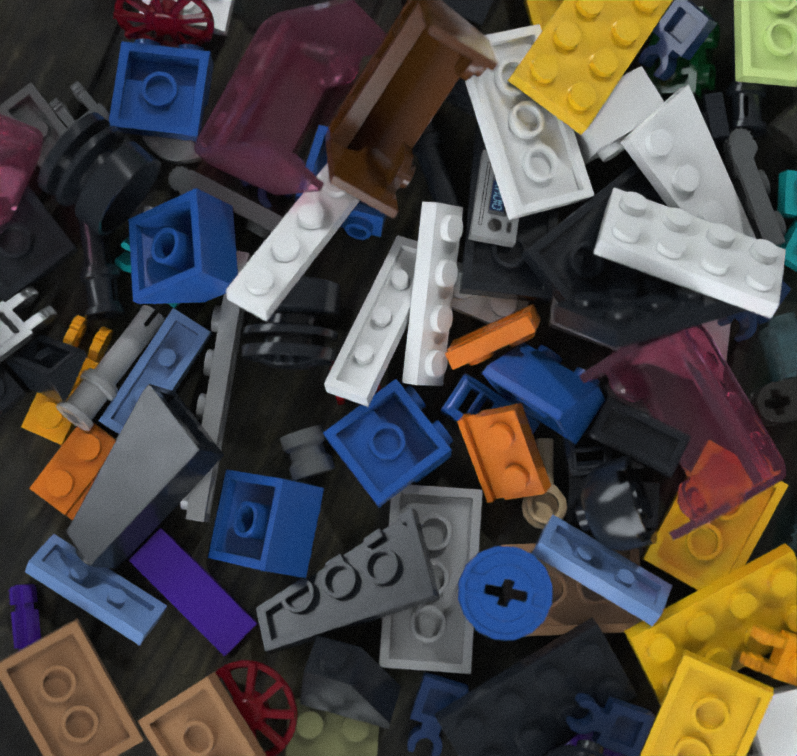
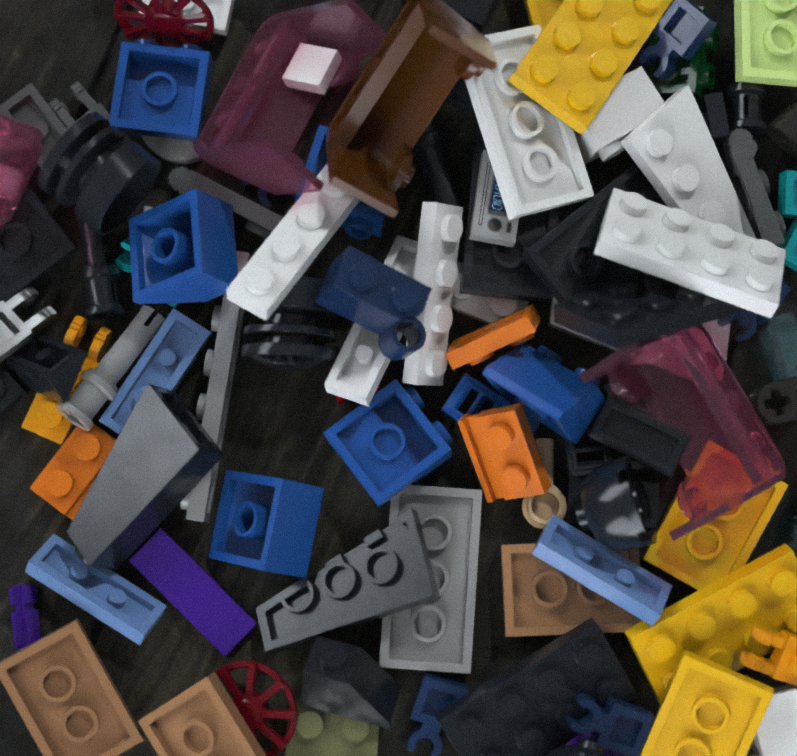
(307, 453): dark grey wheel -> none
(312, 68): none -> white tile
(376, 300): none -> dark blue hinge
(516, 616): blue piece -> none

